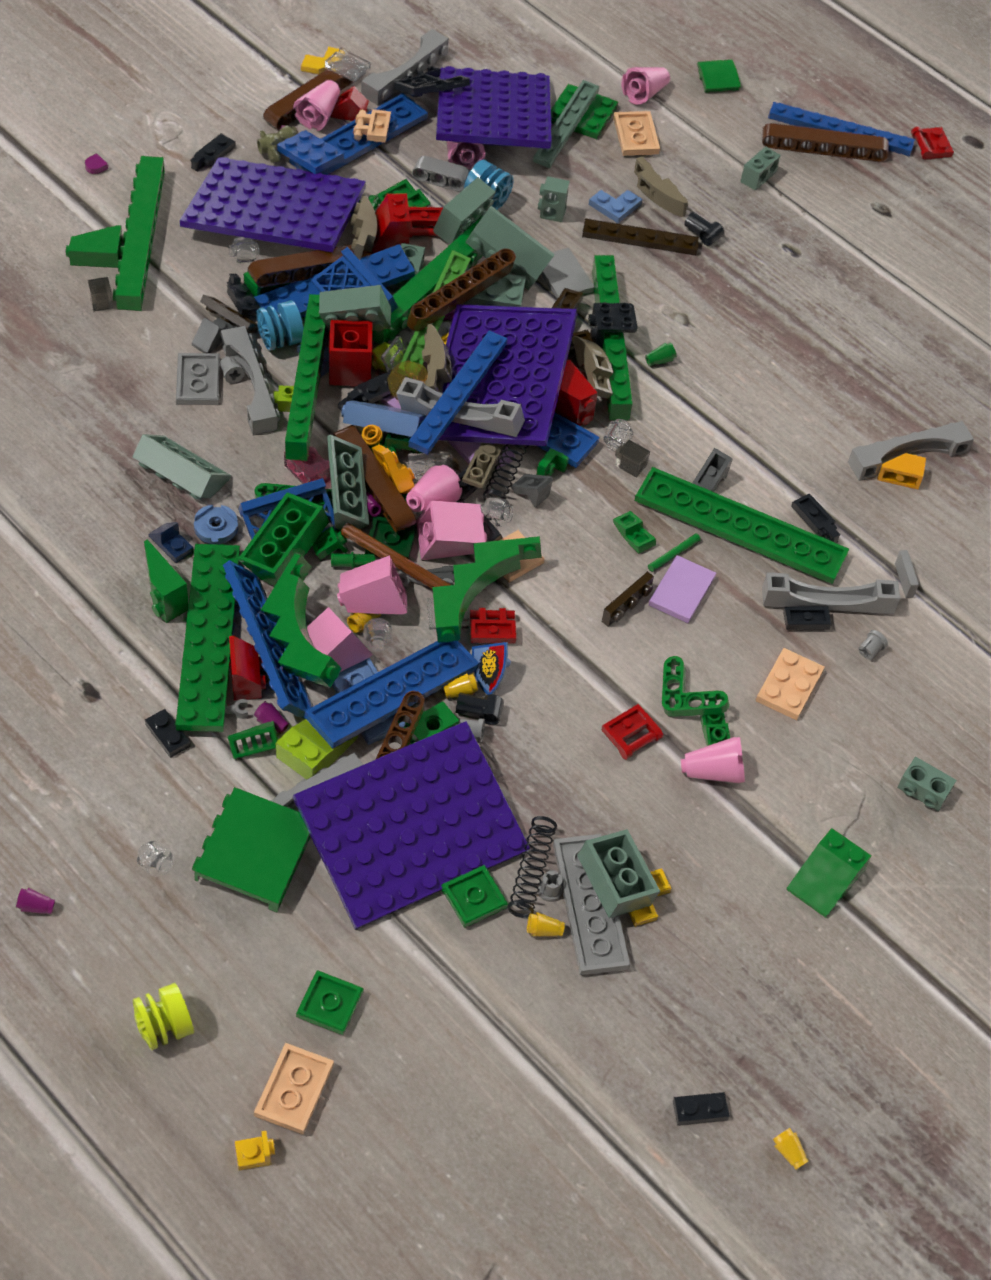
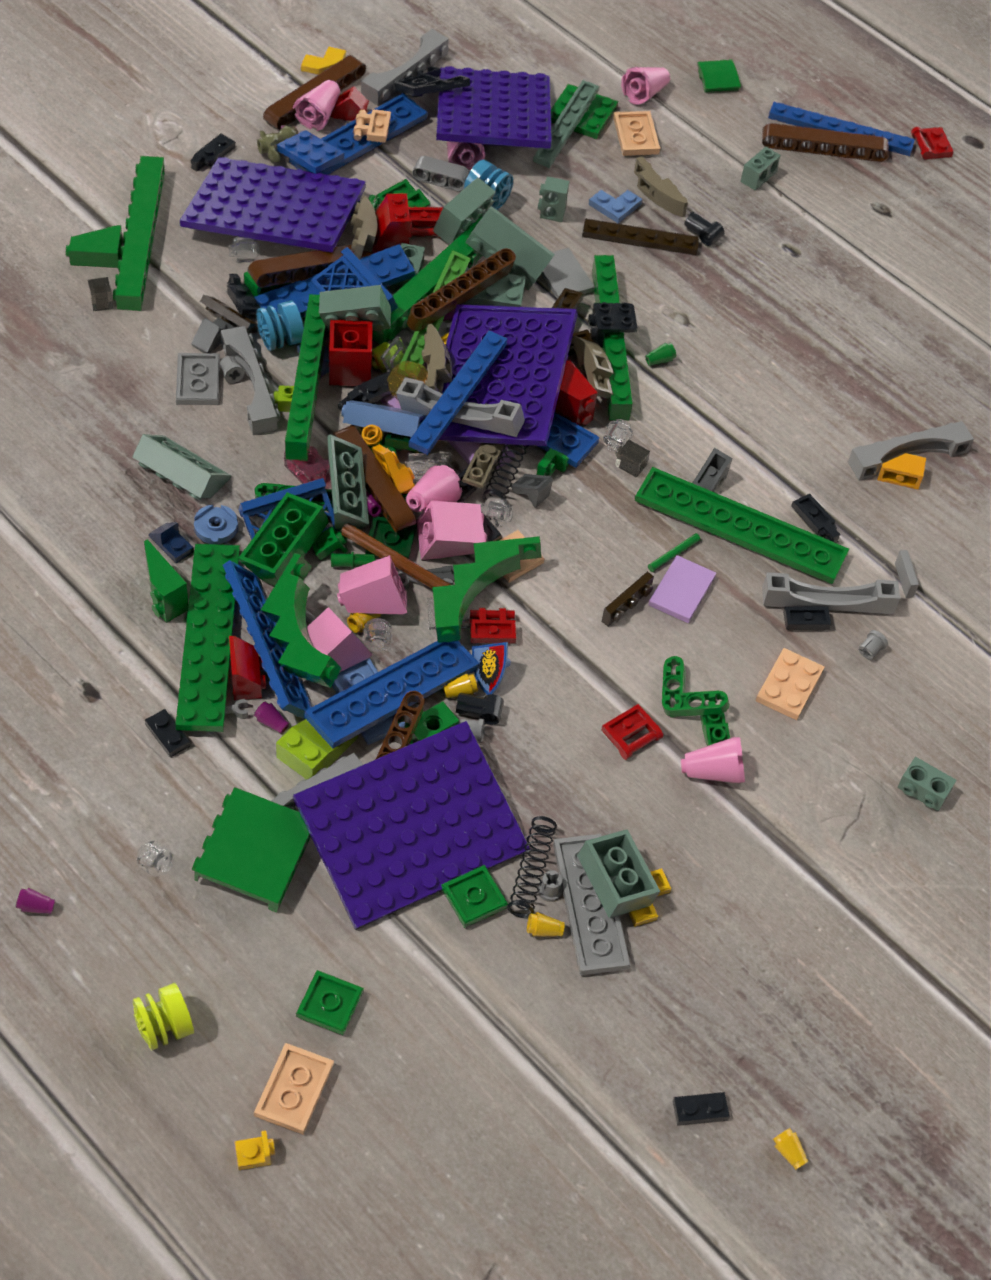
(95, 164): magenta tile -> none
(252, 732): green slope -> none
(347, 64): clear plate -> none
(632, 530): green slope -> none
(829, 872): green slope -> none

